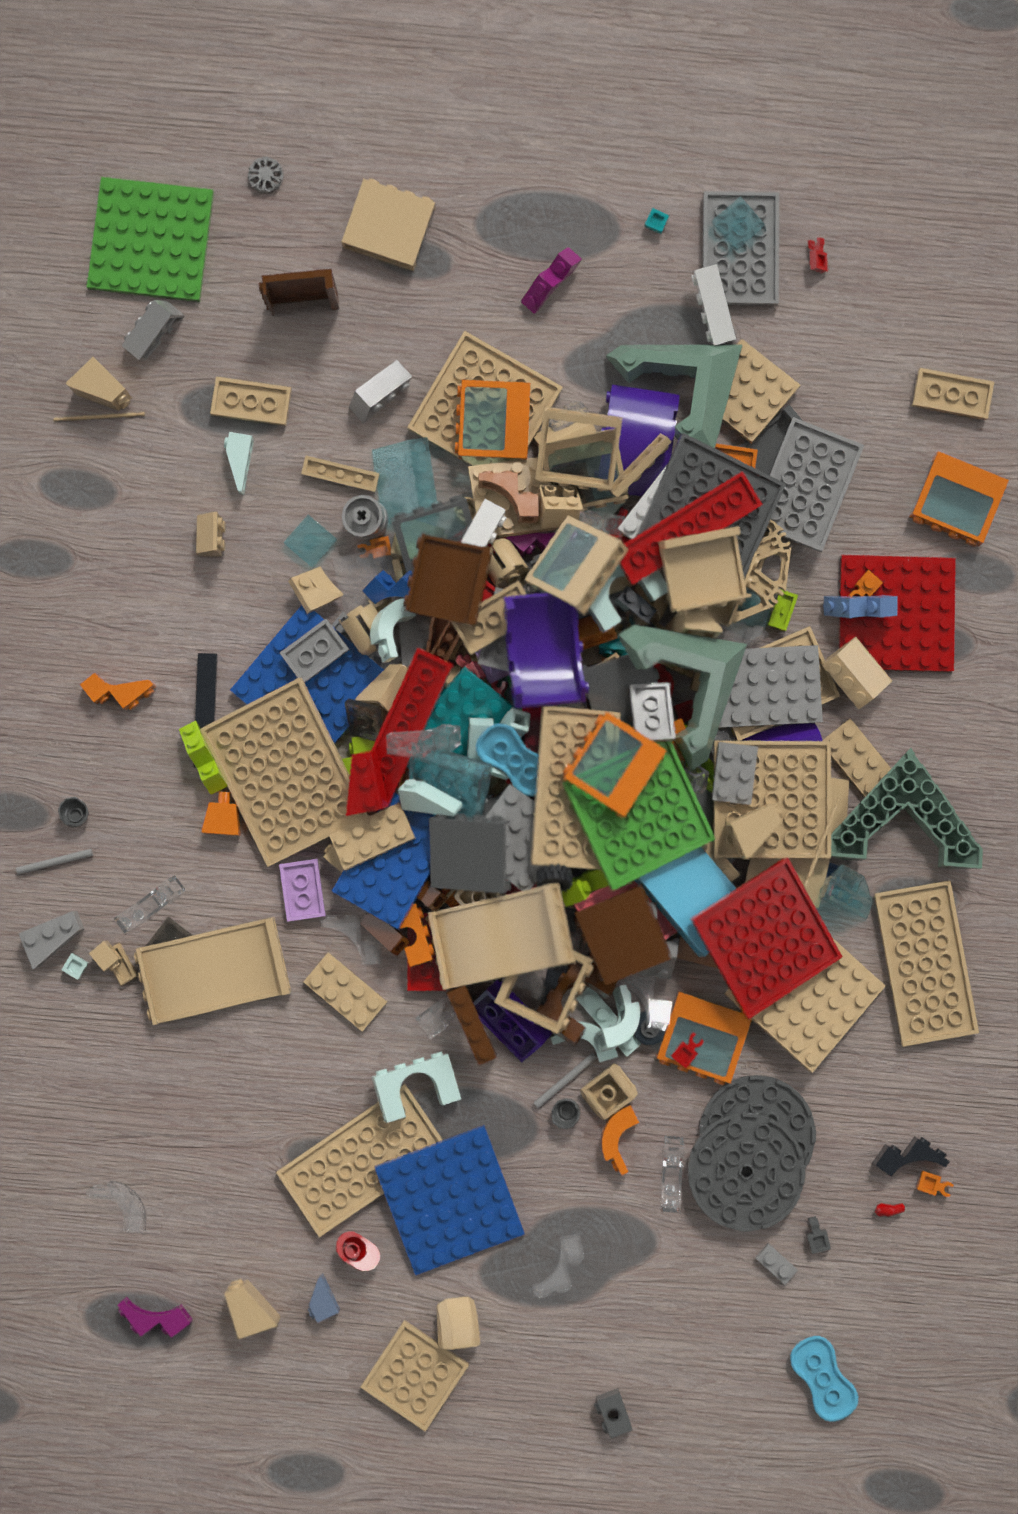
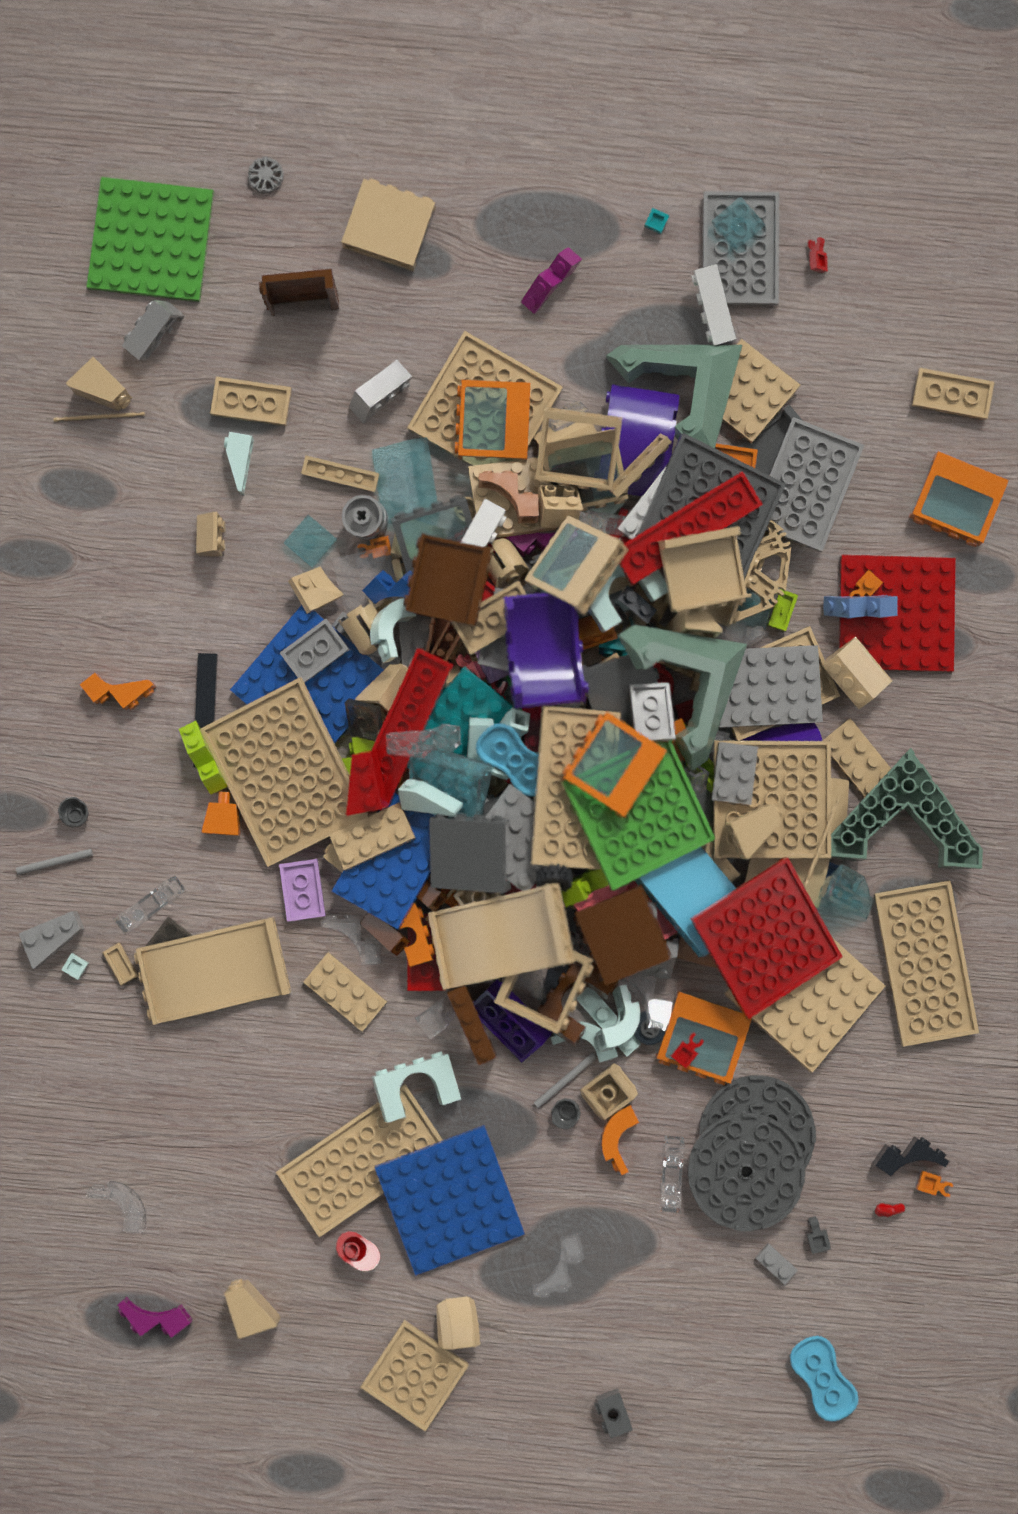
(106, 956): tan brick -> none
(323, 1301): sand blue slope -> none

